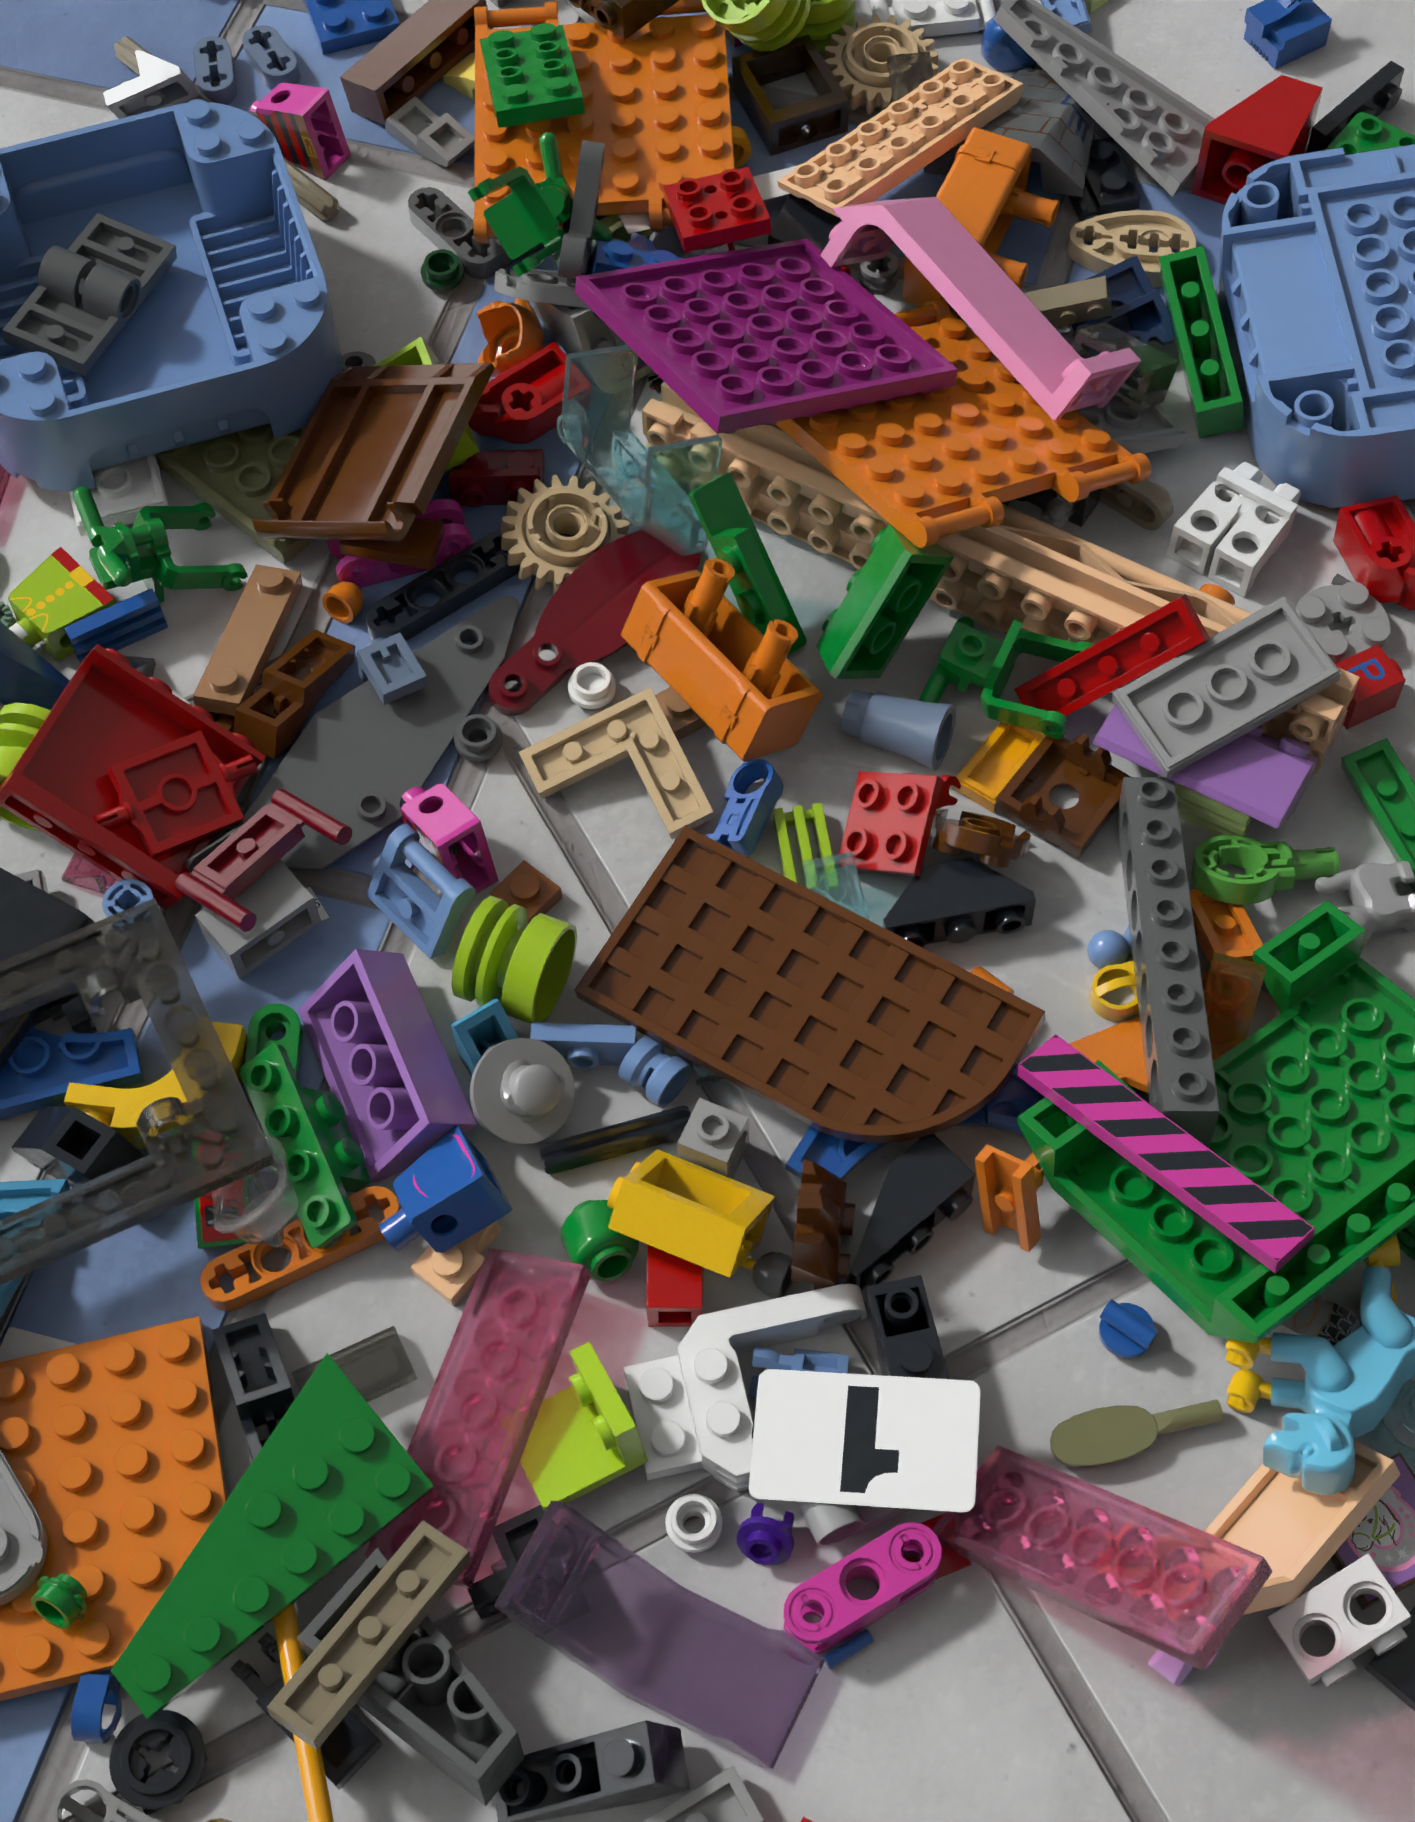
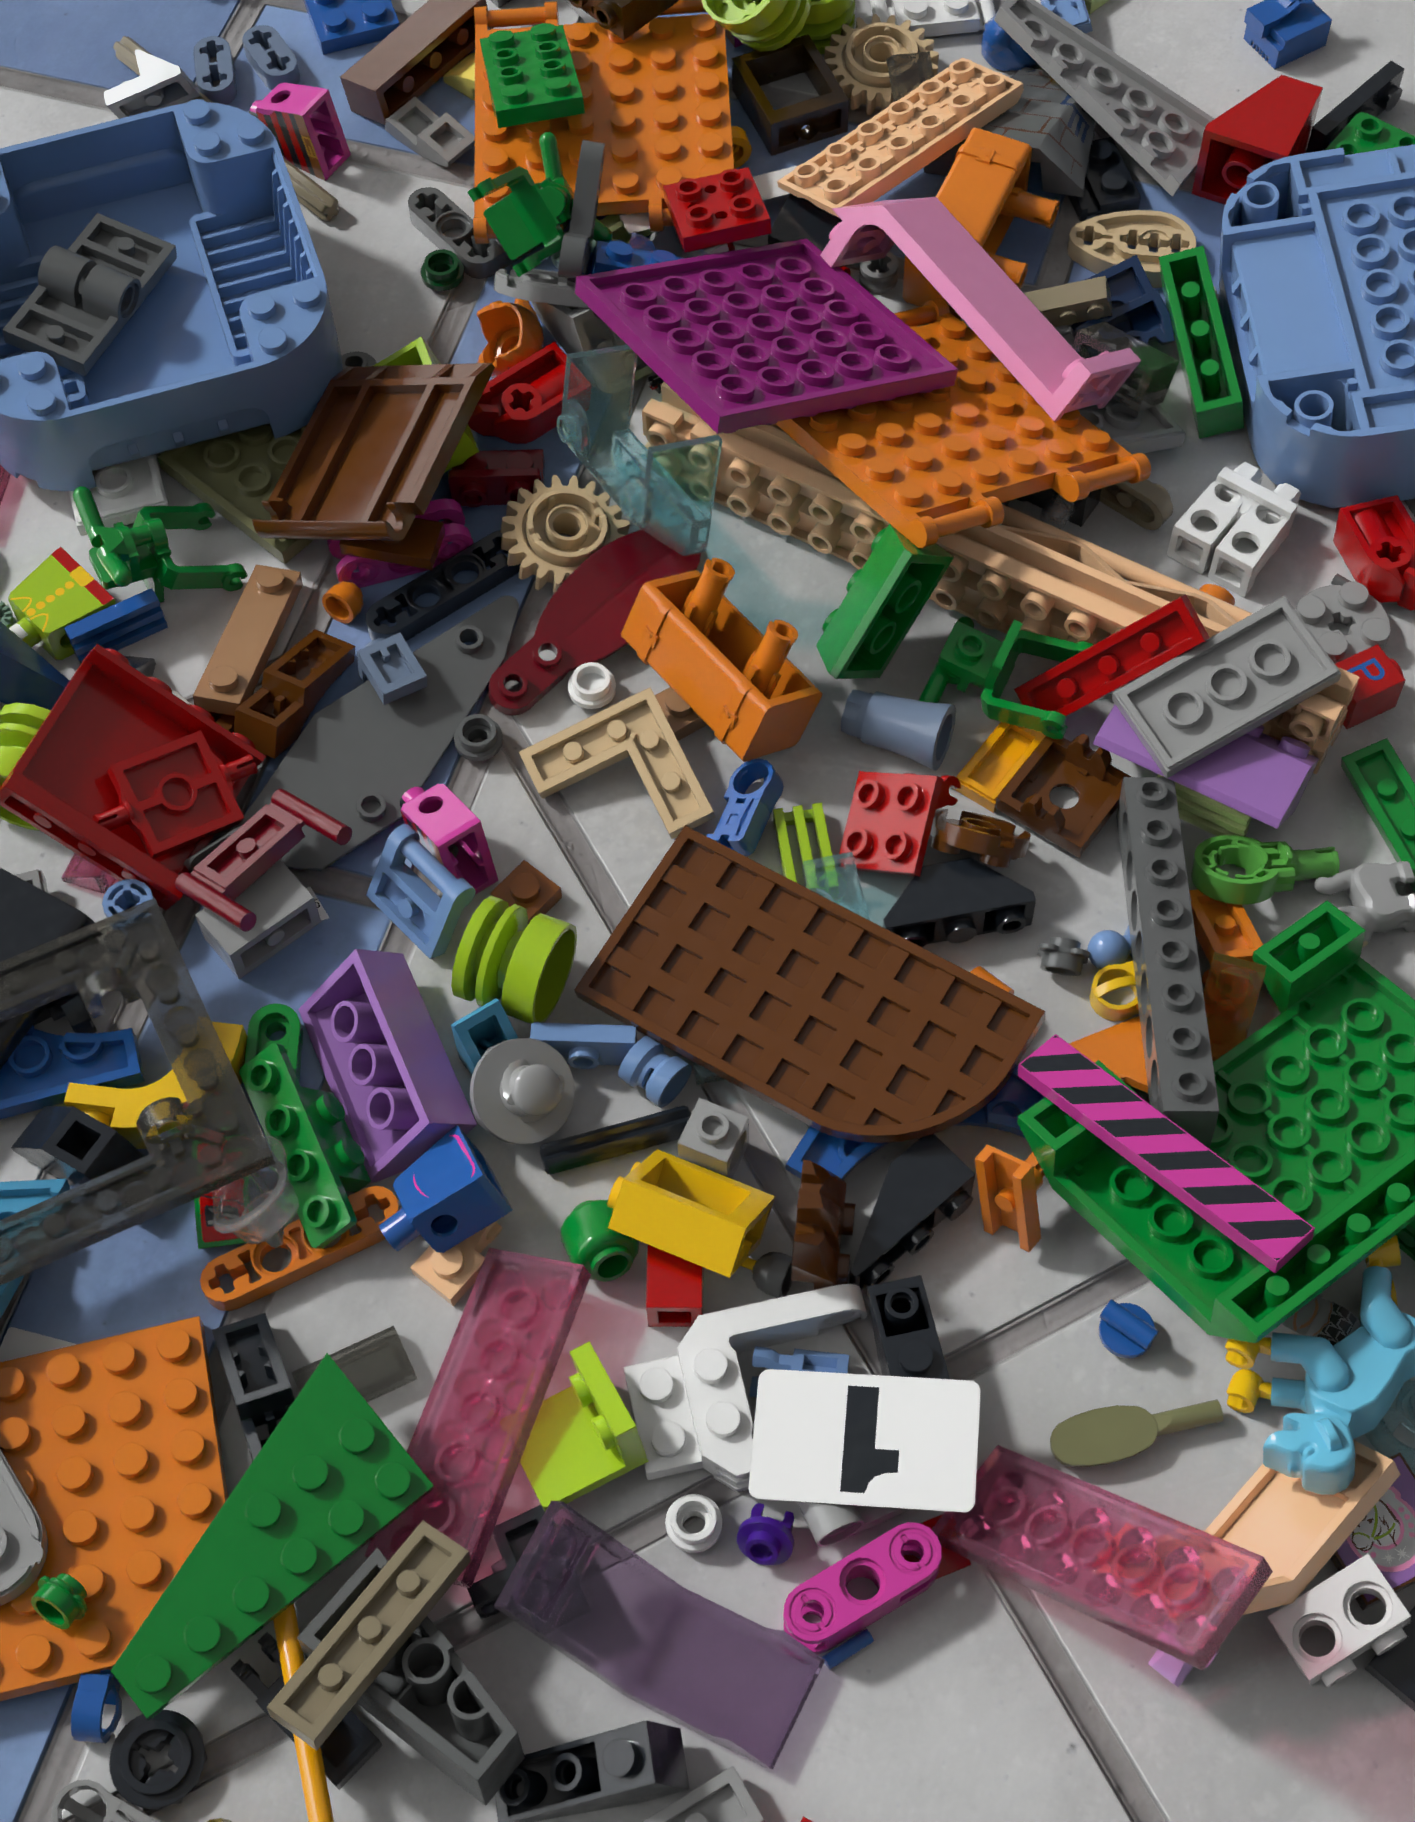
(738, 543): green bracket -> none
(1063, 956): none -> dark grey plate

